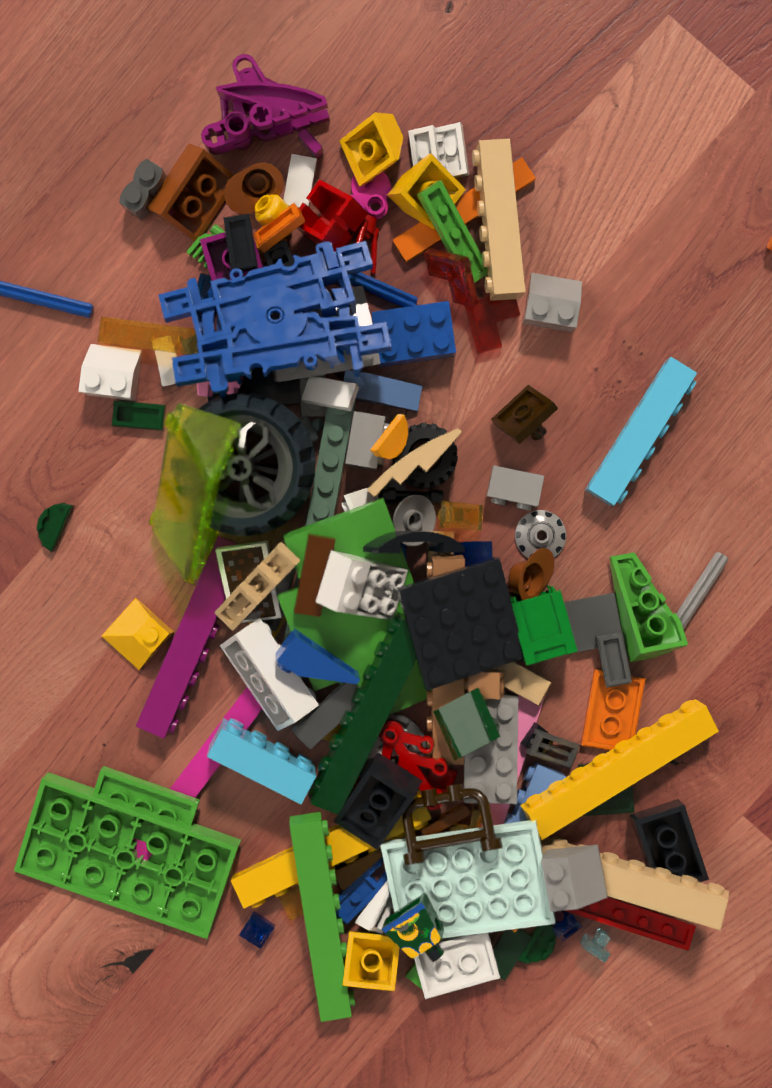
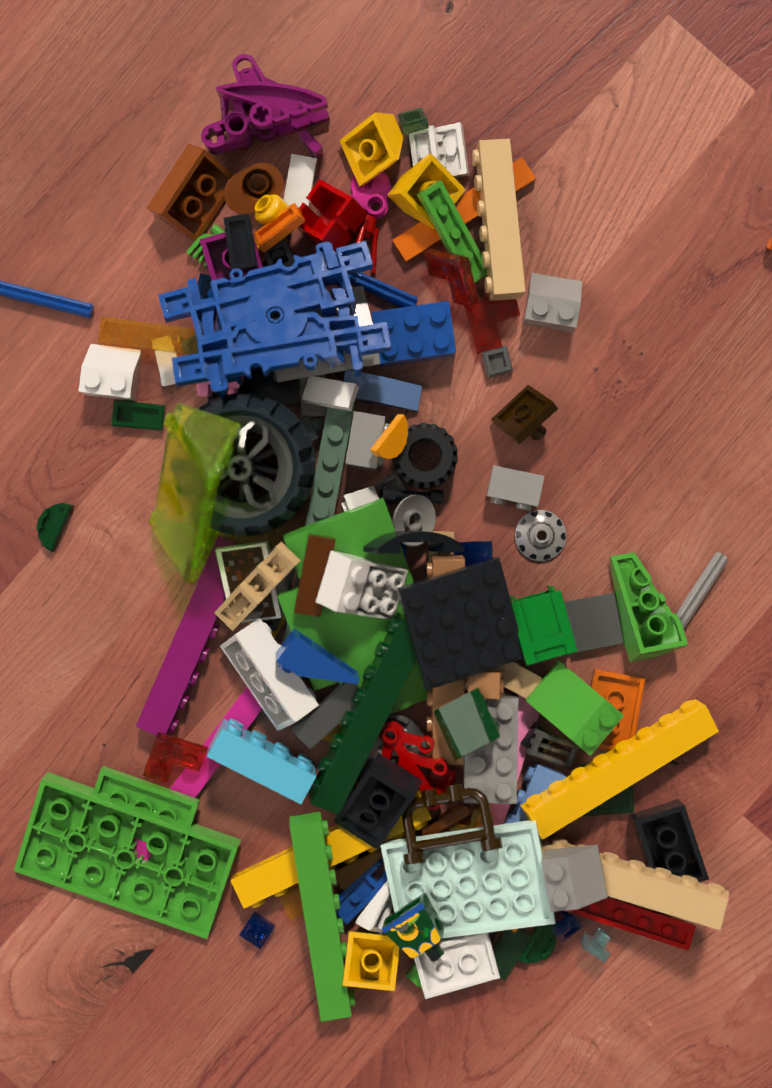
(137, 634): yellow slope -> none
(139, 192): dark grey brick -> none
(173, 751): none -> clear red plate
(413, 121): none -> clear green tile
(423, 457): tan slope -> none
(460, 515): clear yellow tile -> none
(497, 361): none -> dark grey tile
(531, 576): dark orange piece -> none
(574, 707): none -> bright green slope
(613, 659): dark grey tile -> none
(641, 431): medium azure brick -> none

